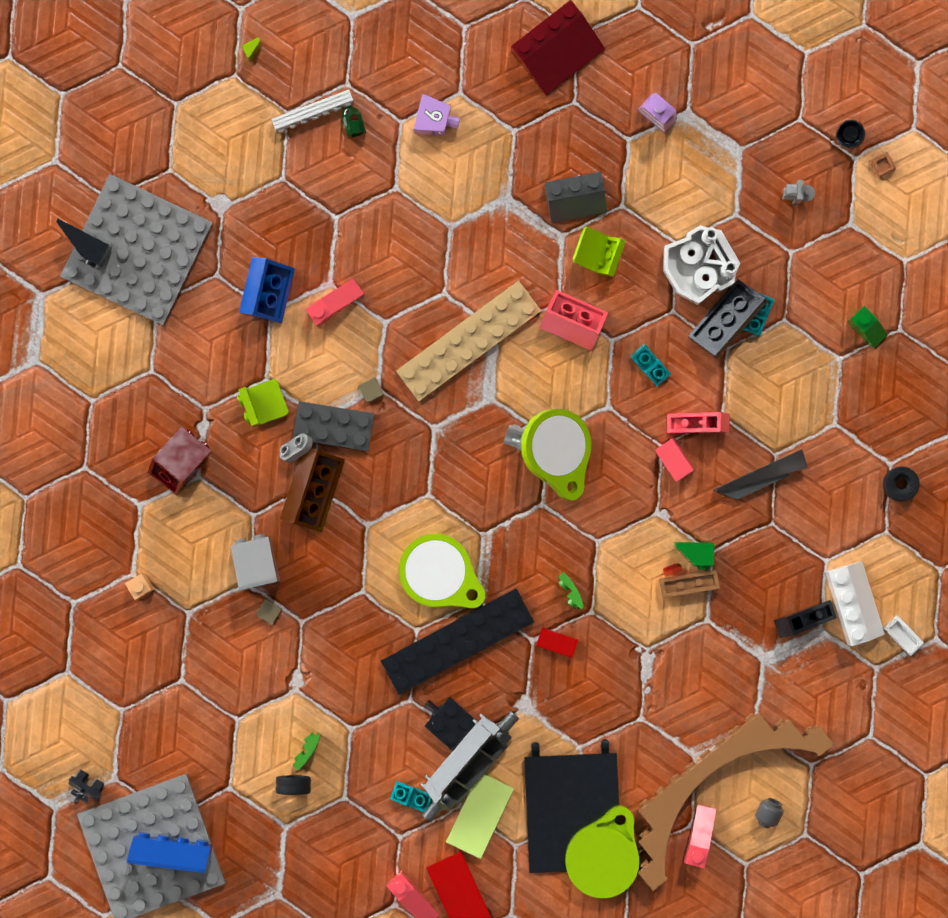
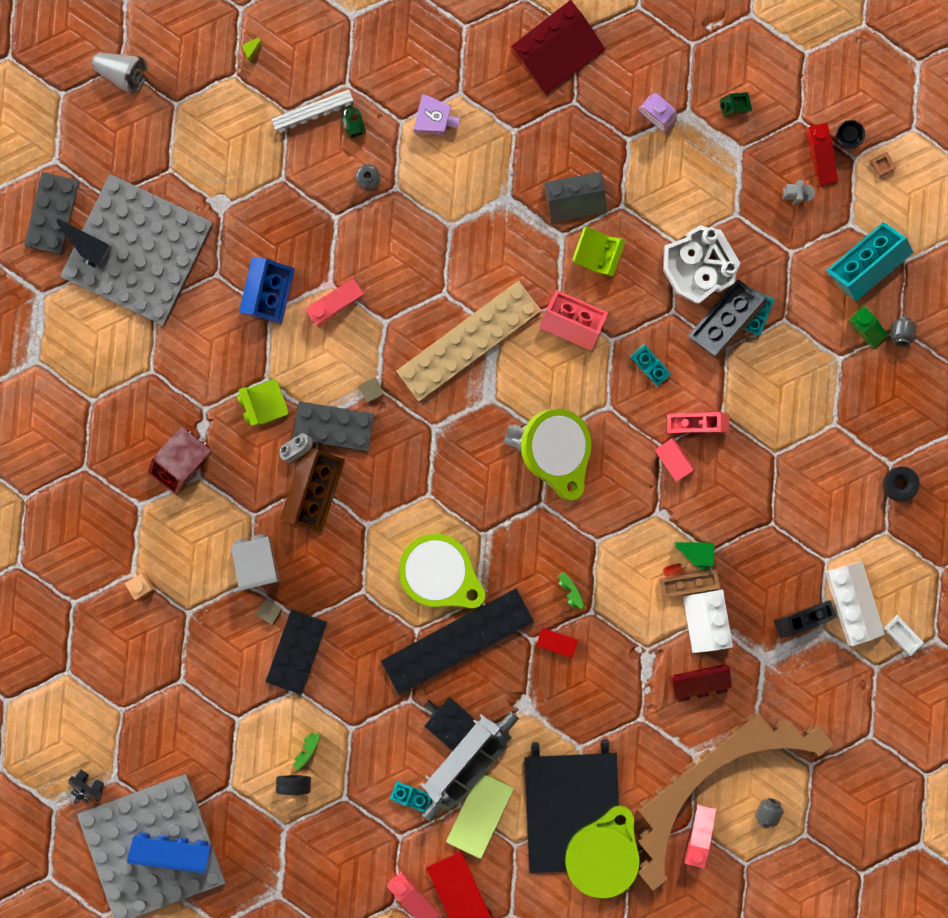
(53, 201): none -> dark grey plate
(121, 70): none -> light grey cone
(296, 651): none -> black plate
(368, 171): none -> dark grey head
(700, 682): none -> dark red slope
(707, 621): none -> white slope
(735, 104): none -> dark green bracket
(763, 476): dark grey wedge -> none
(822, 153): none -> red slope
(870, 261): none -> teal slope
(903, 332): none -> dark grey head

